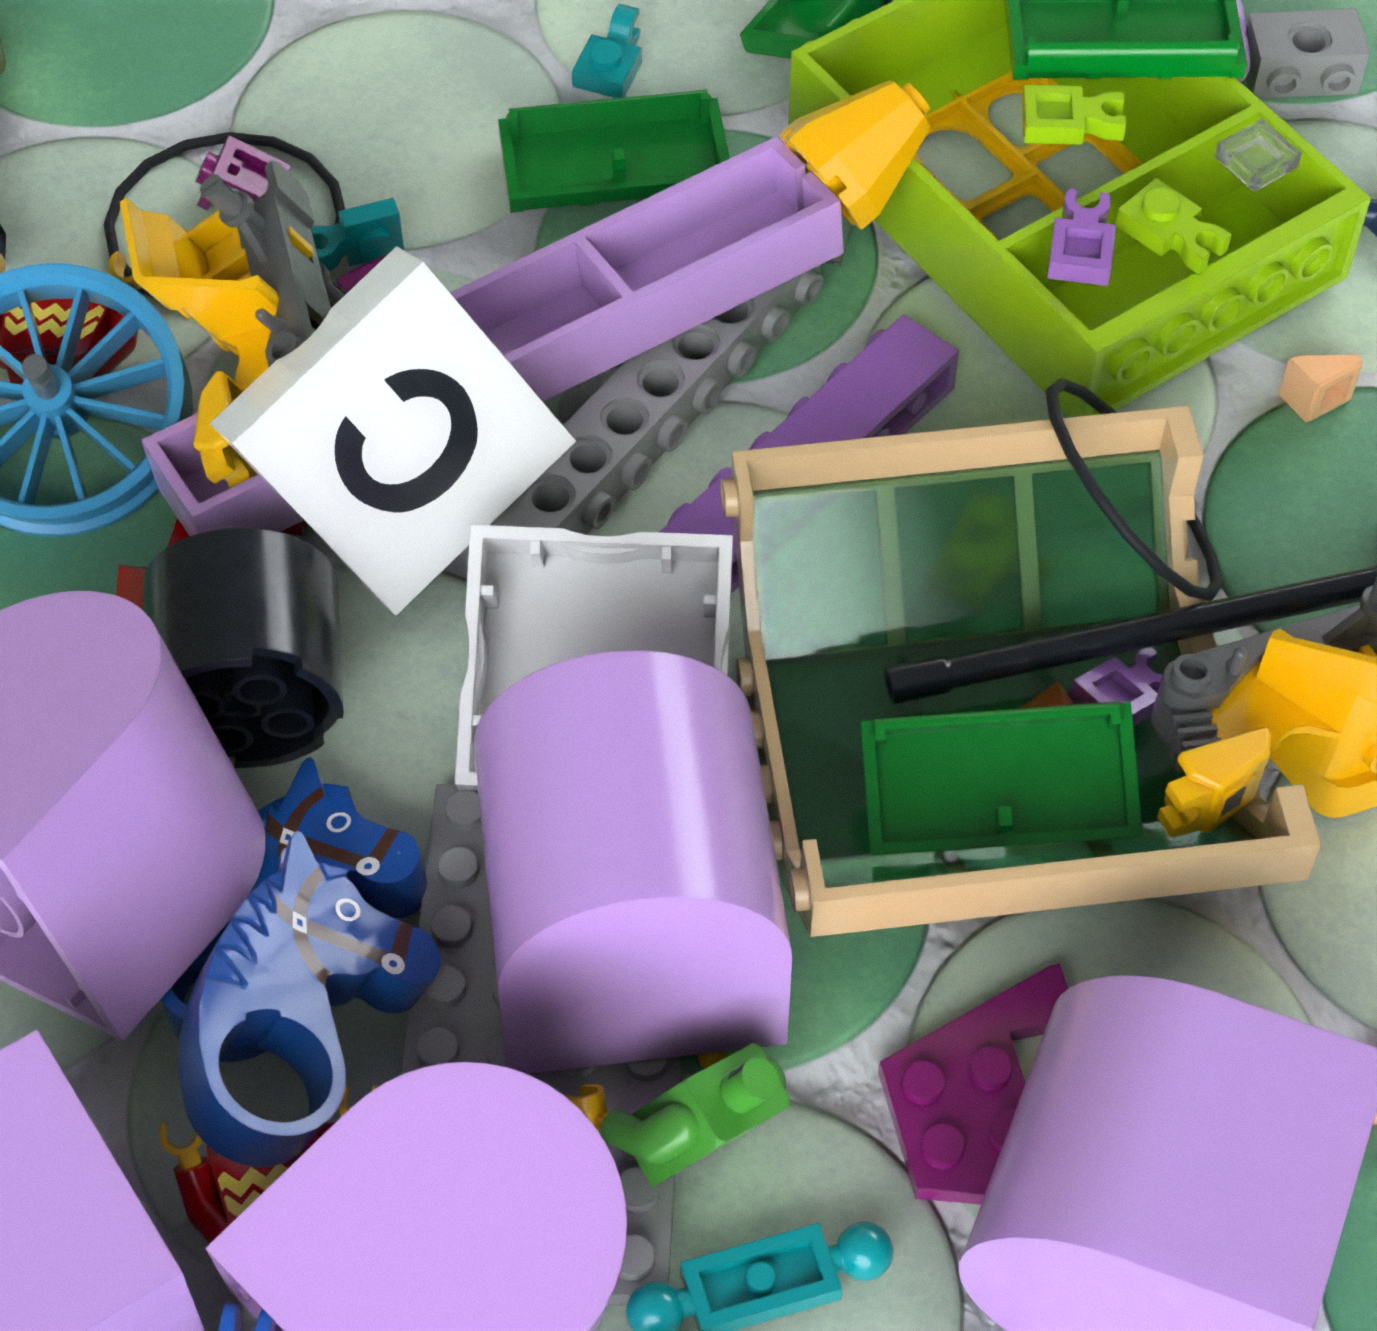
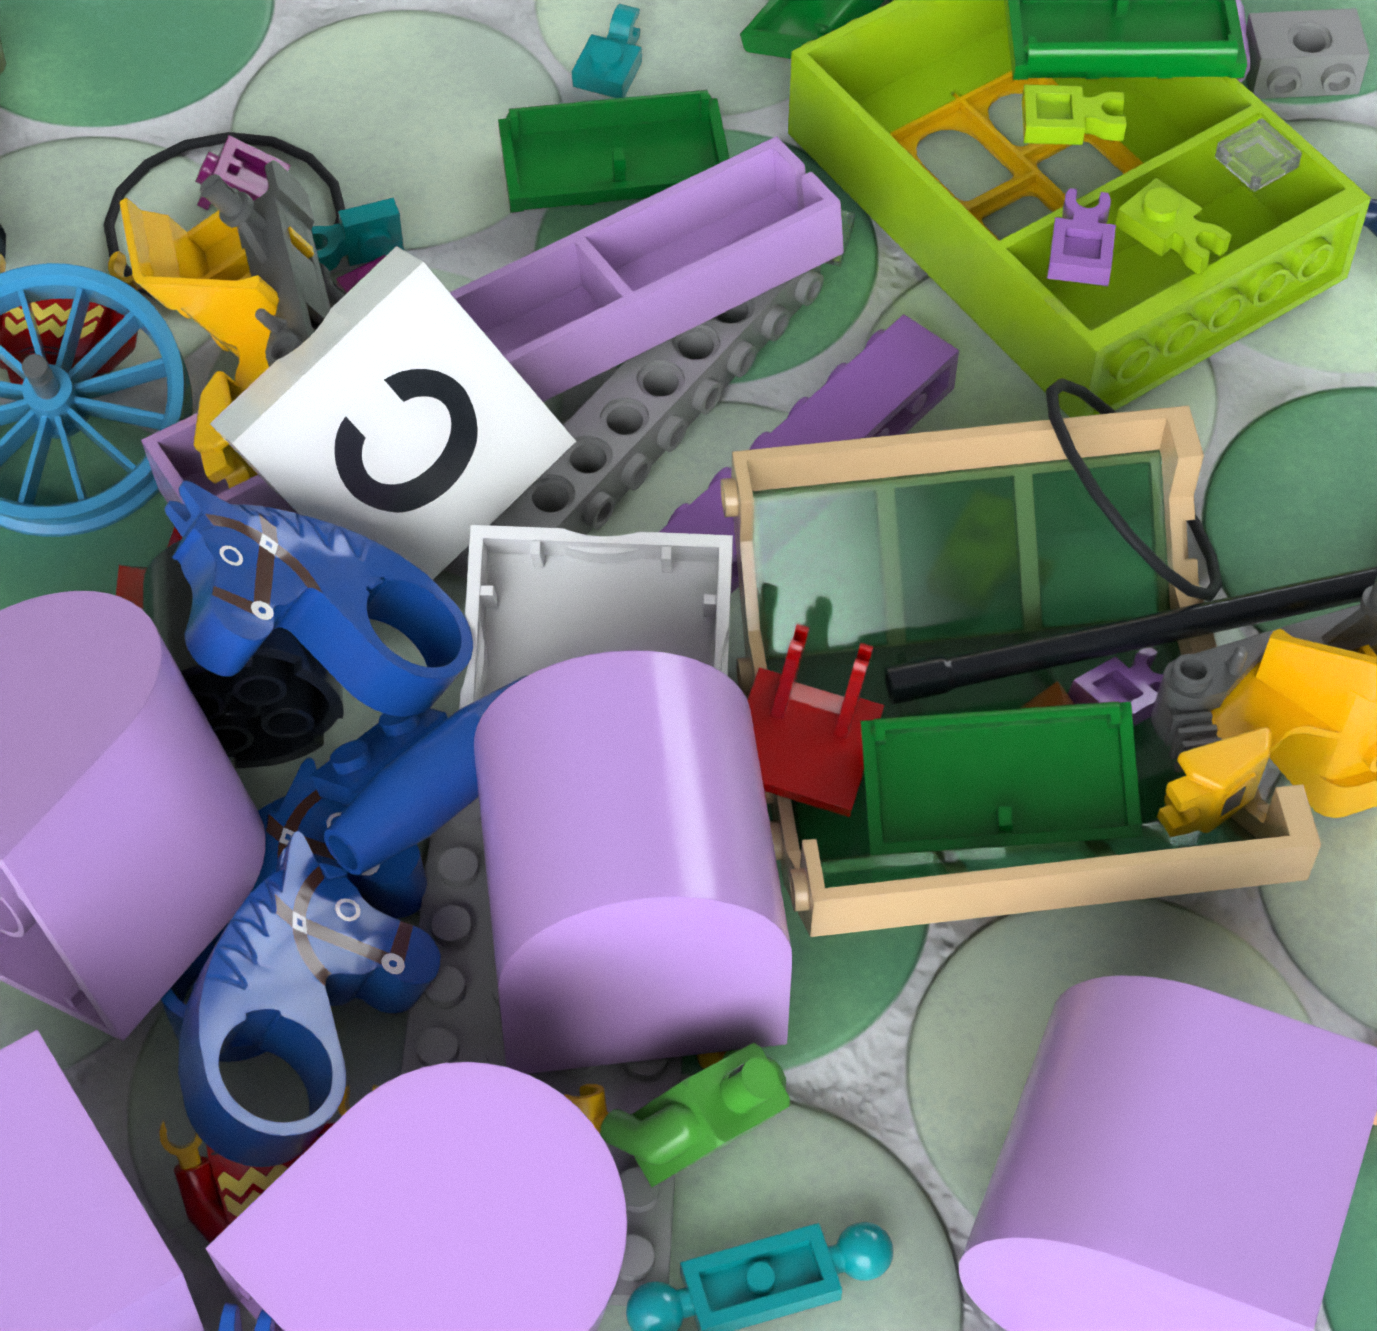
(322, 584): none -> blue animal
(400, 782): none -> blue plate
(810, 736): none -> red plate
(862, 145): yellow cone -> none
(961, 1089): magenta wing -> none
(1319, 383): light nougat slope -> none

